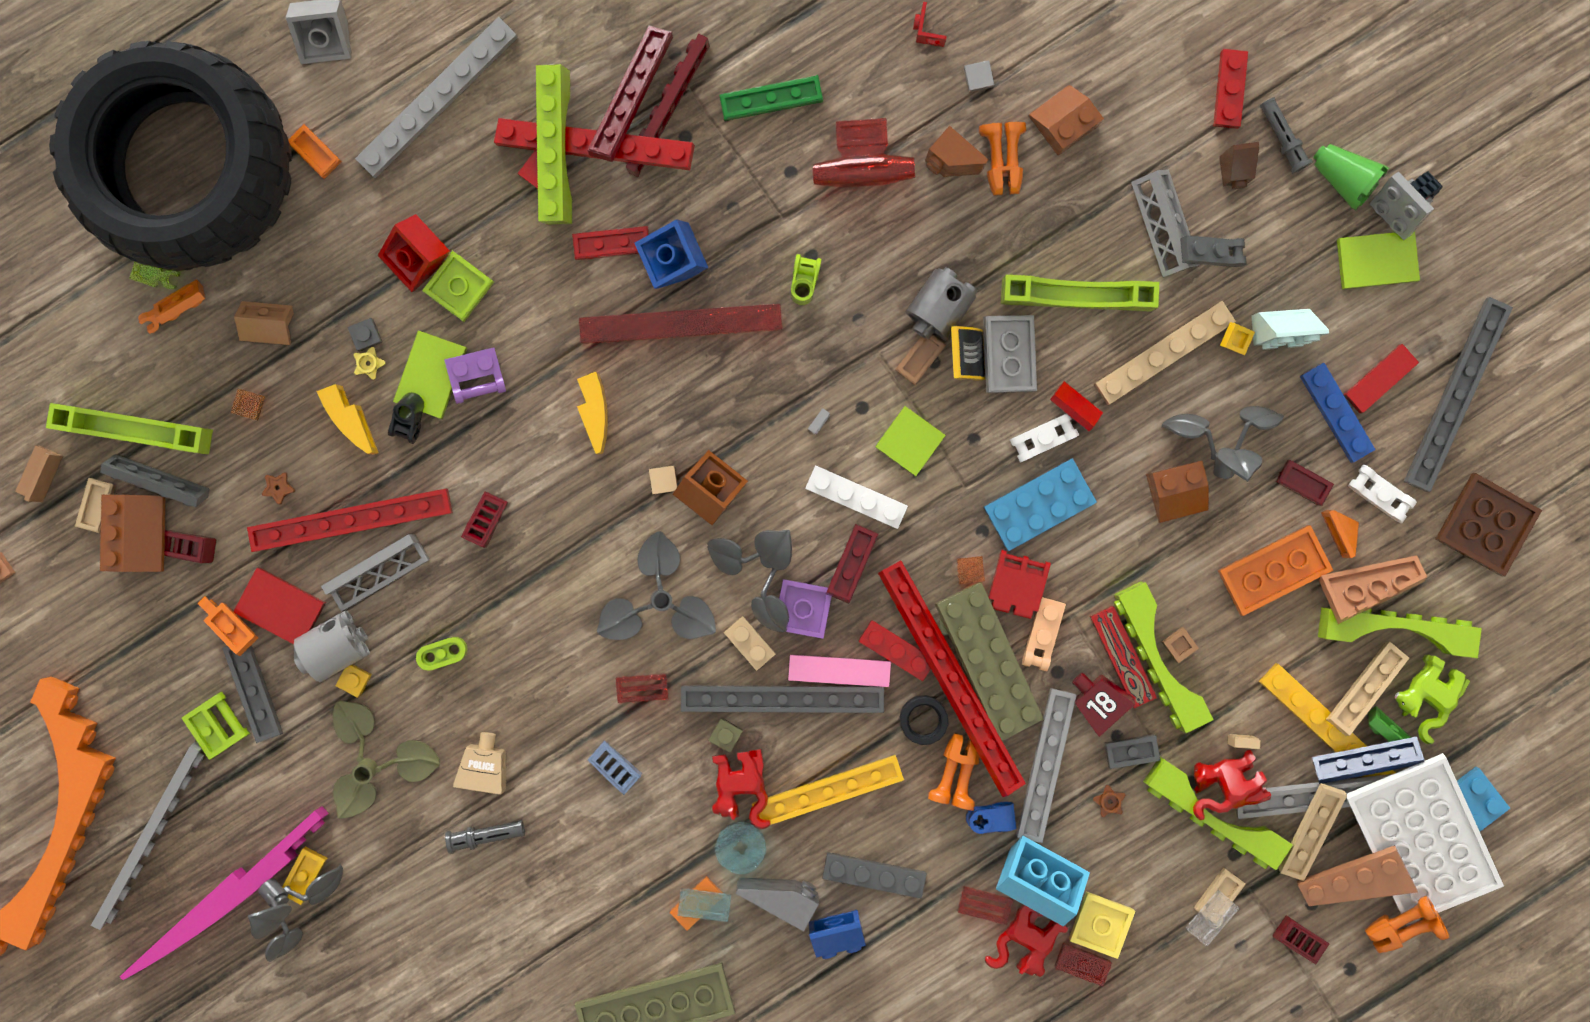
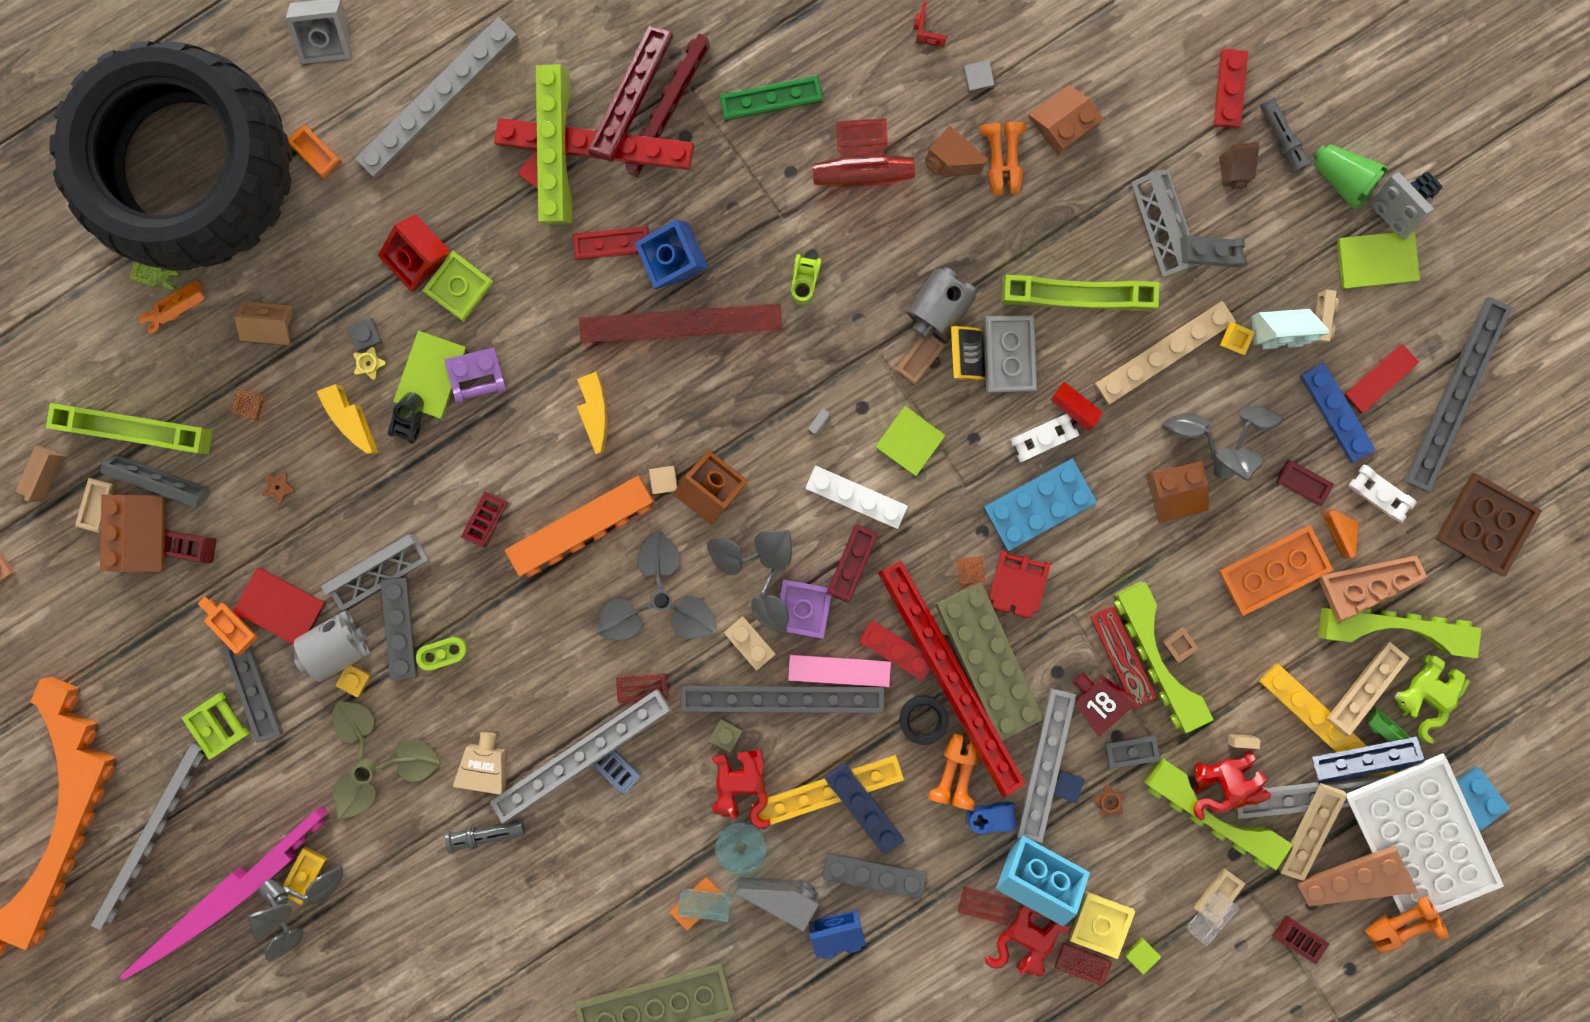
(349, 520): red plate -> none
(399, 628): none -> dark grey plate
(579, 526): none -> orange brick
(581, 756): none -> light grey plate
(864, 808): none -> dark blue plate
(1043, 633): light nougat plate -> none
(1068, 786): none -> dark blue tile
(1142, 956): none -> lime tile
(1326, 307): none -> tan plate

